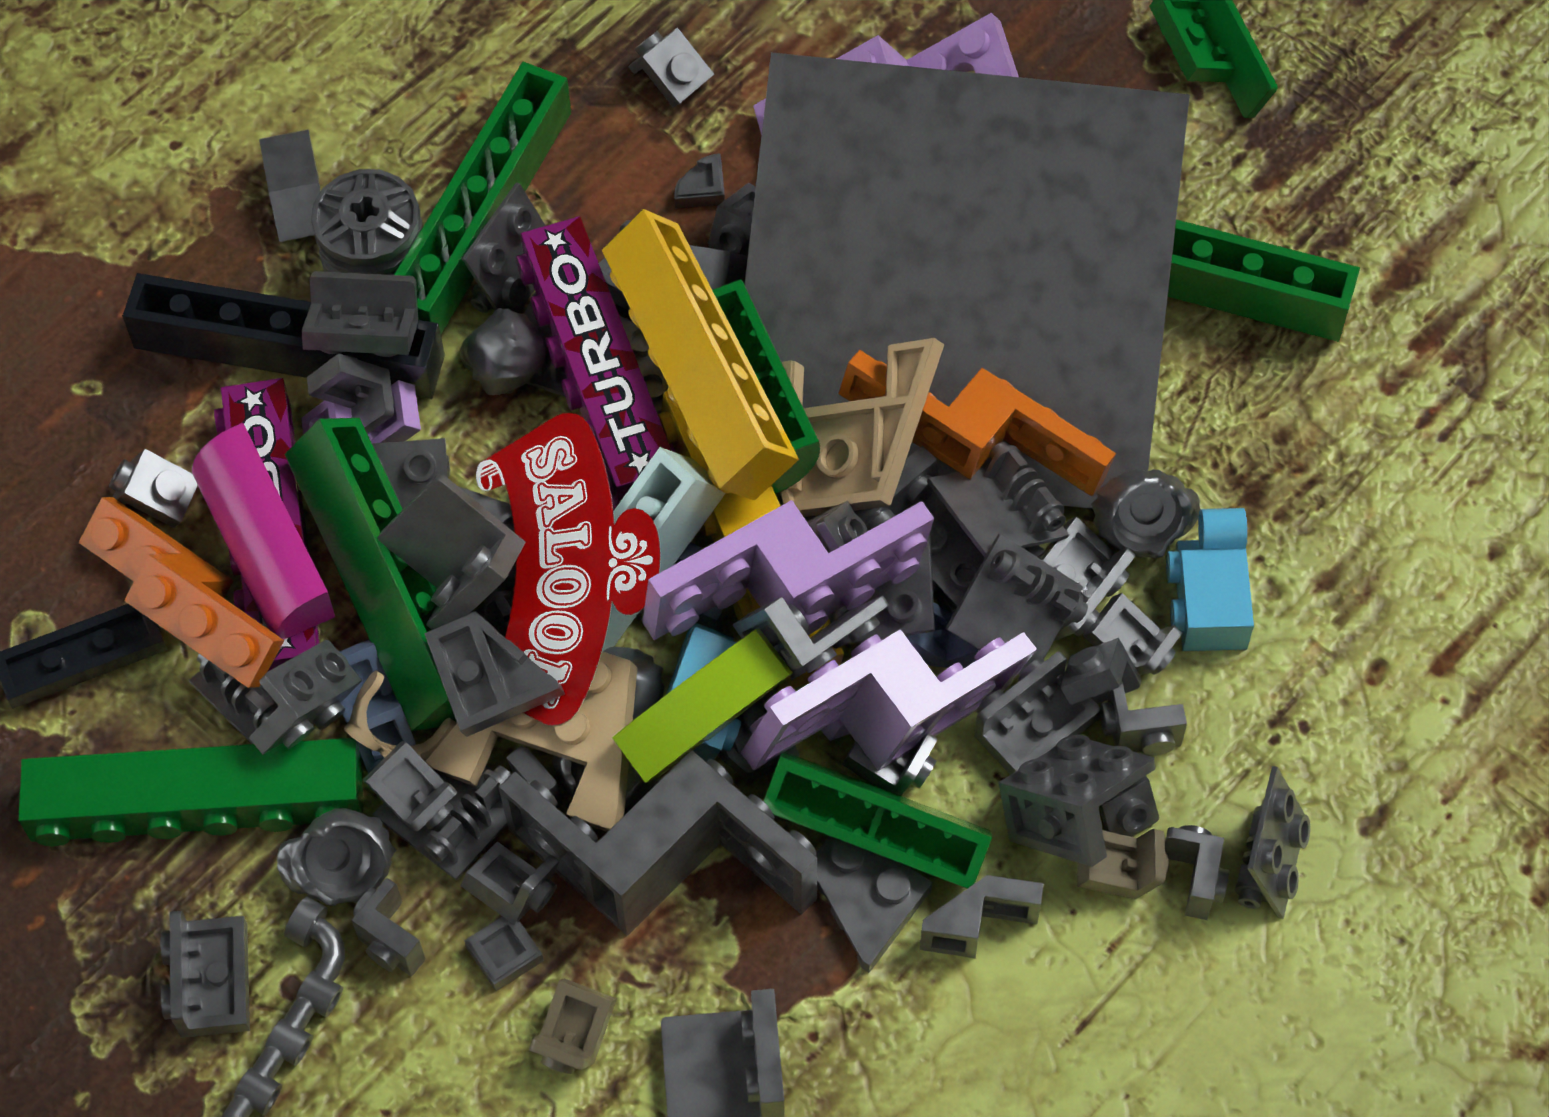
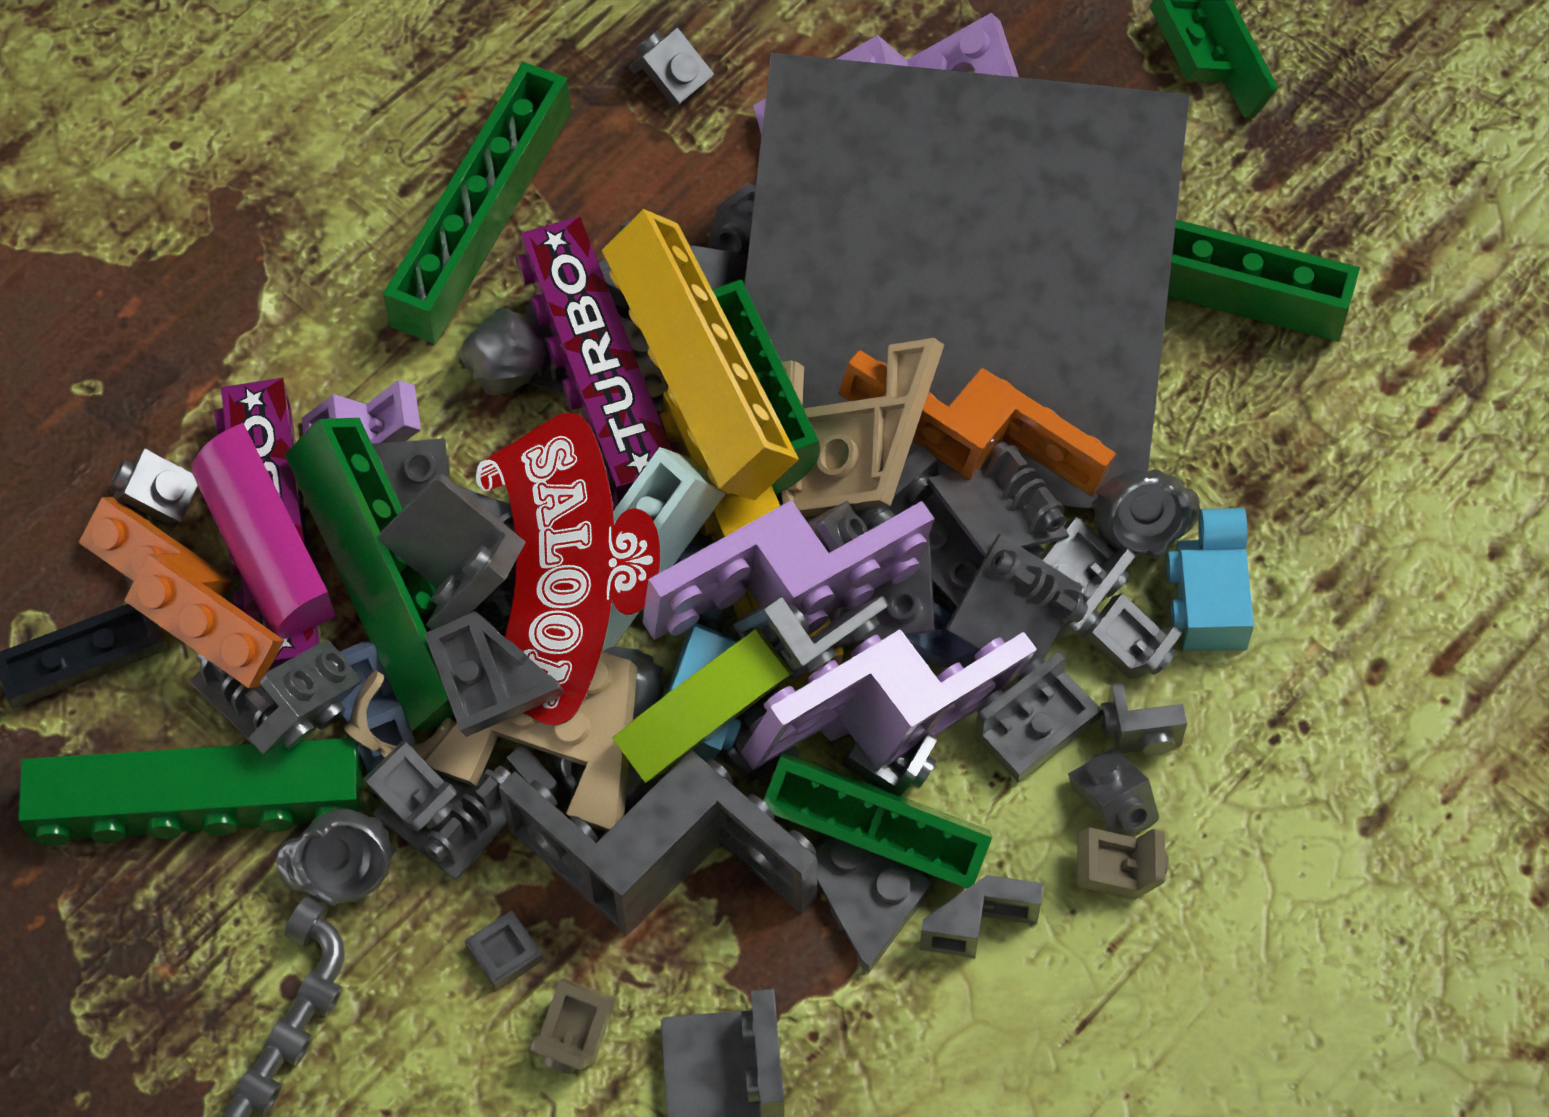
(206, 975): flat silver bracket -> none
(255, 331): black brick -> none
(291, 182): flat silver slope -> none
(355, 386): flat silver bracket -> none
(361, 313): flat silver bracket -> none
(365, 222): flat silver wheel -> none
(386, 941): flat silver bracket -> none
(494, 254): flat silver hinge -> none
(510, 883): flat silver bracket -> none
(701, 184): flat silver tile -> none
(1057, 796): flat silver bracket -> none
(1097, 671): flat silver bracket -> none
(1208, 881): flat silver bracket -> none
(1275, 841): flat silver hinge -> none

